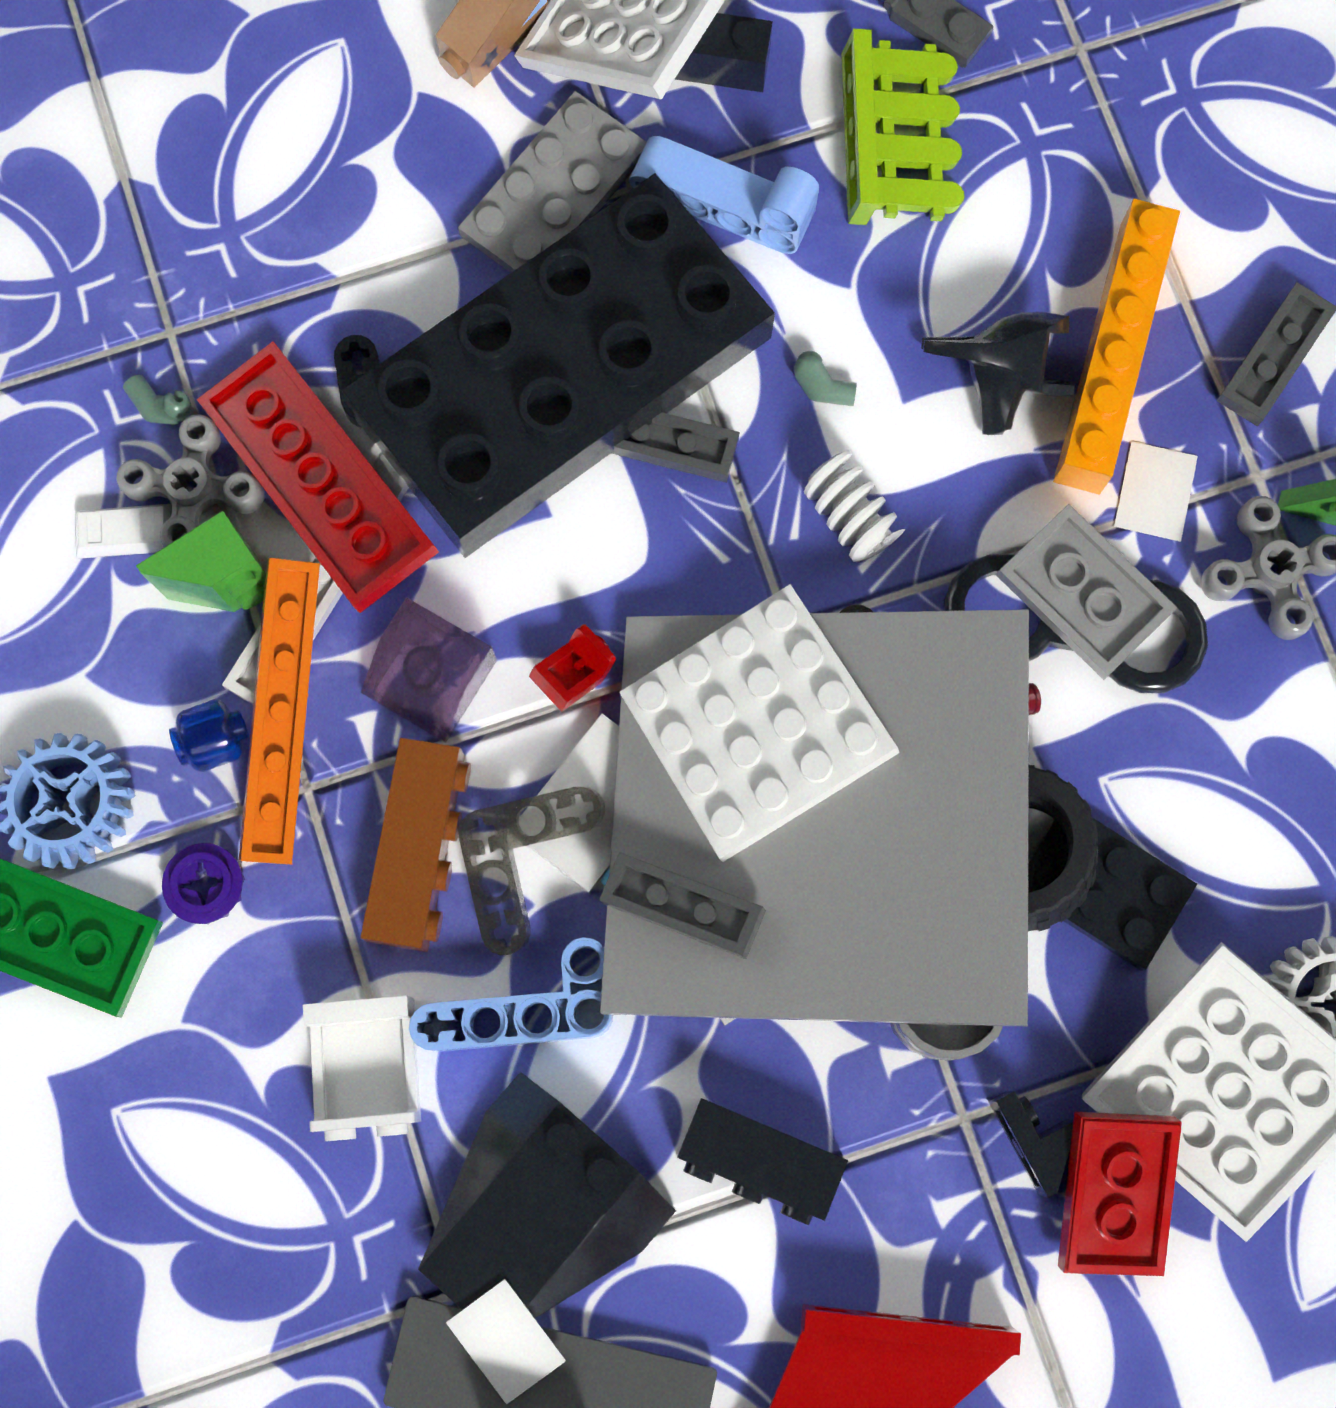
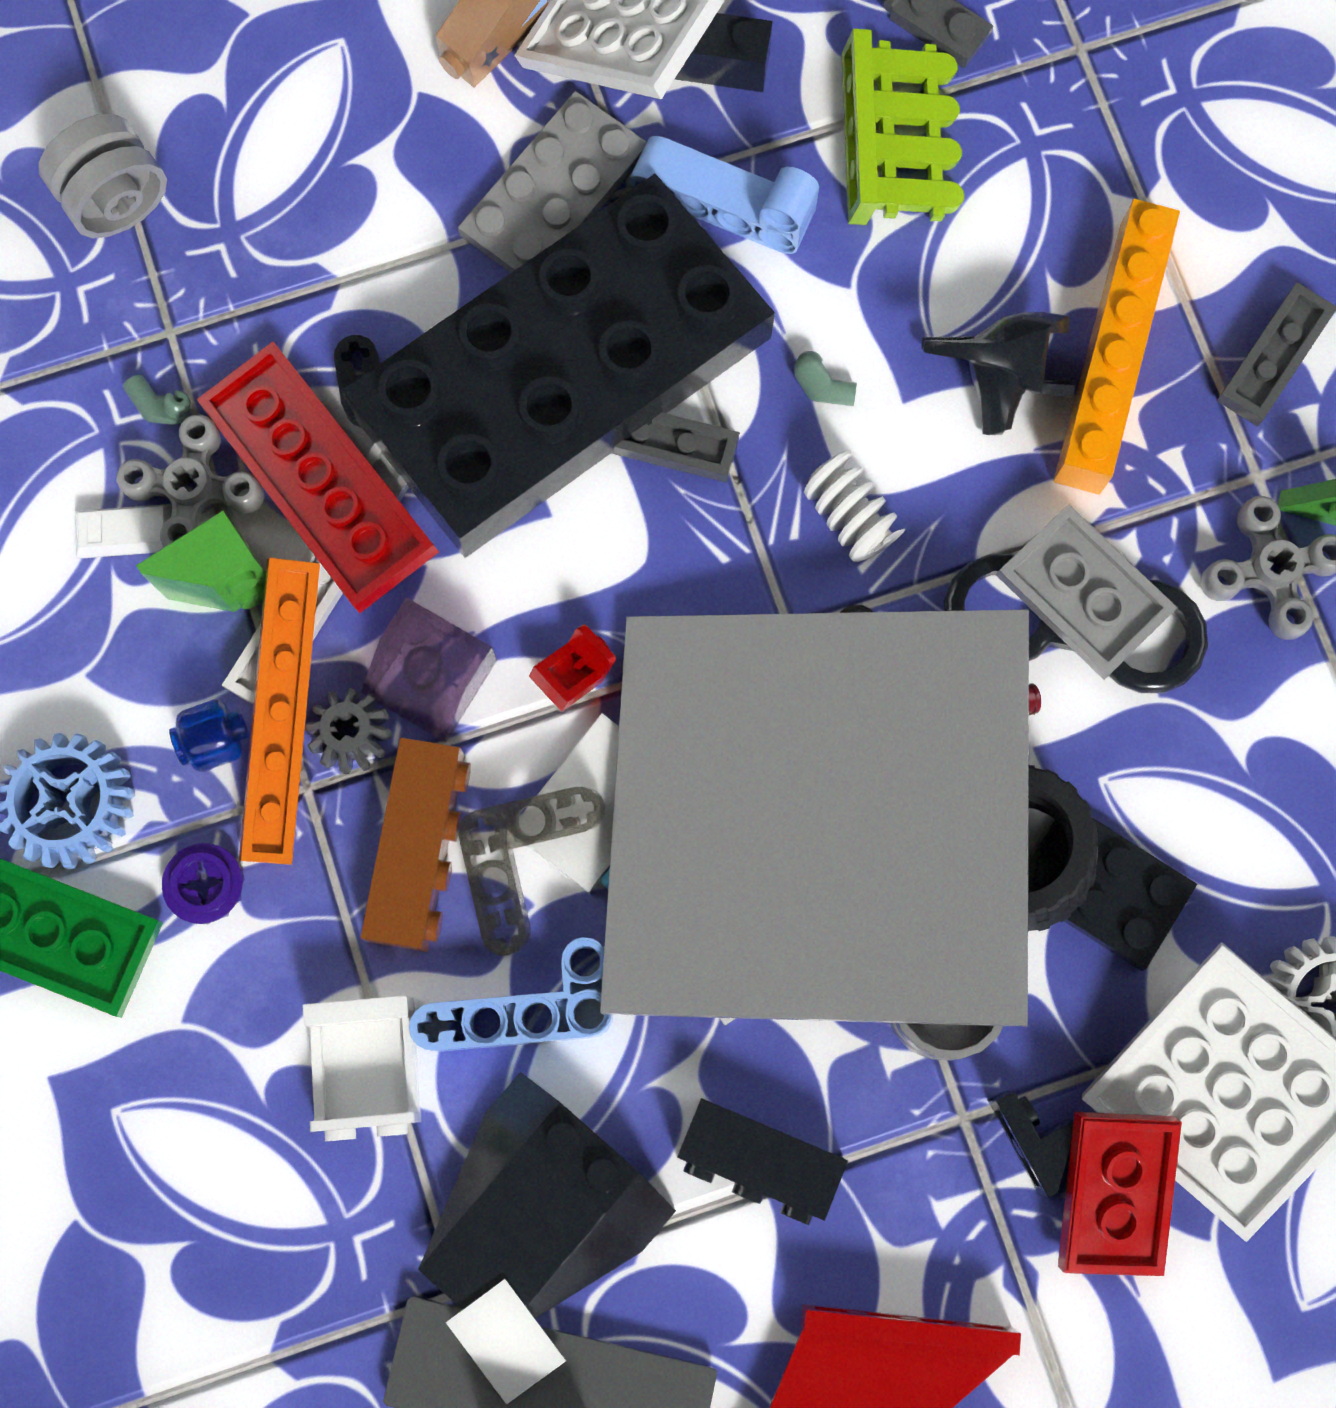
(102, 175): none -> light grey wheel
(351, 713): none -> dark grey gear
(682, 905): dark grey plate -> none
(758, 723): white plate -> none
(1156, 491): white sticker -> none

